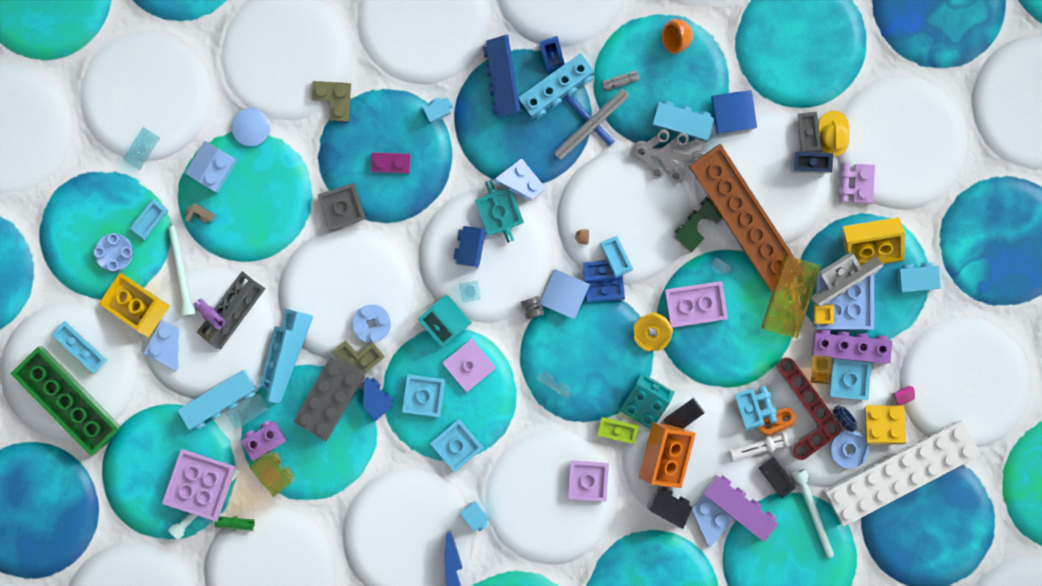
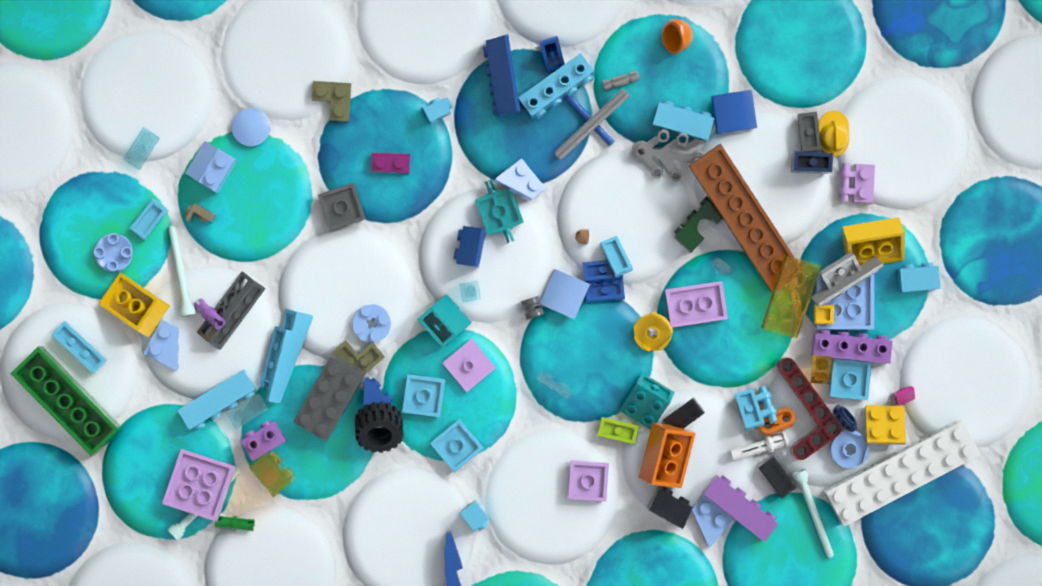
(379, 416): none -> black tyre

